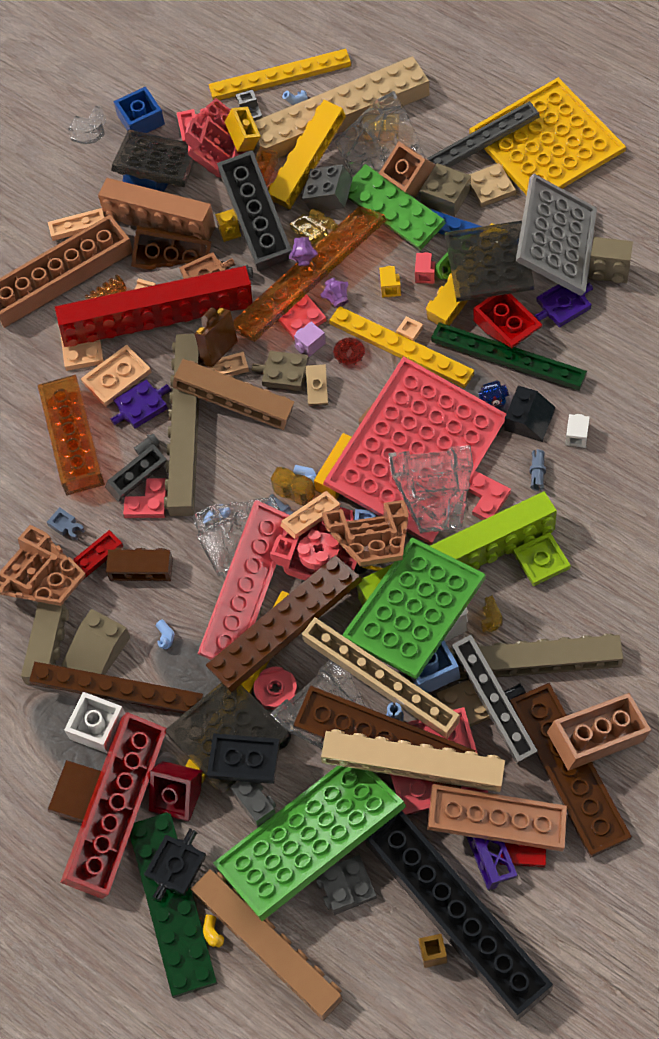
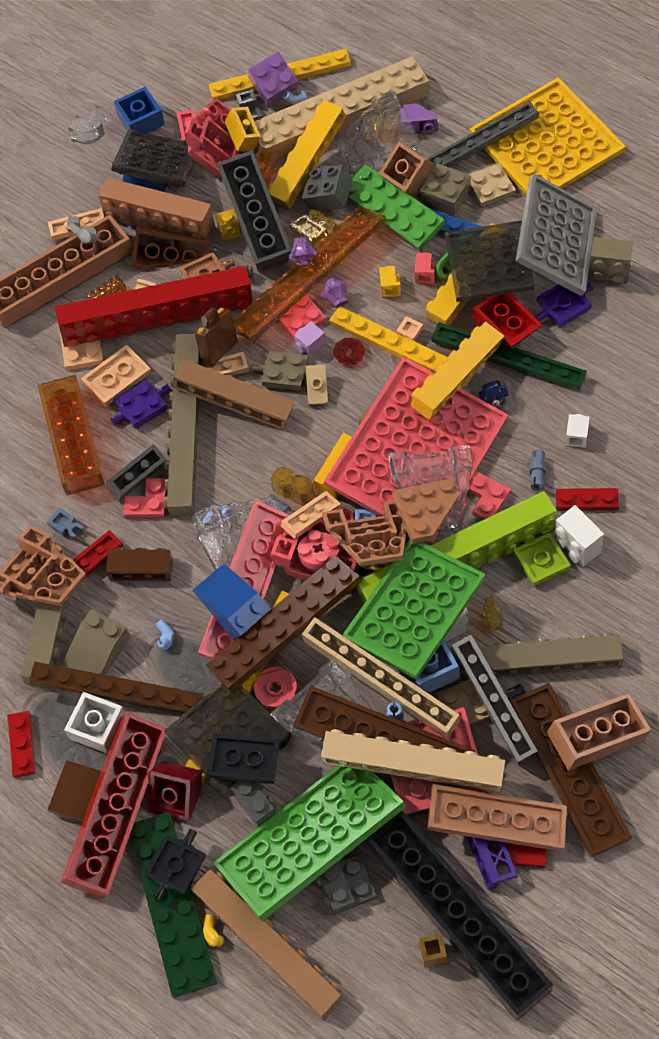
(21, 744): none -> red plate
(86, 235): none -> light grey bar
(145, 444): dark grey pin -> none
(231, 601): none -> blue slope
(272, 78): none -> medium lavender brick
(305, 471): light blue arm -> none
(421, 118): none -> medium lavender slope
(425, 508): none -> nougat plate
(456, 371): none -> yellow brick
(529, 414): black slope -> none
(578, 536): none -> white brick
(587, 499): none -> red plate

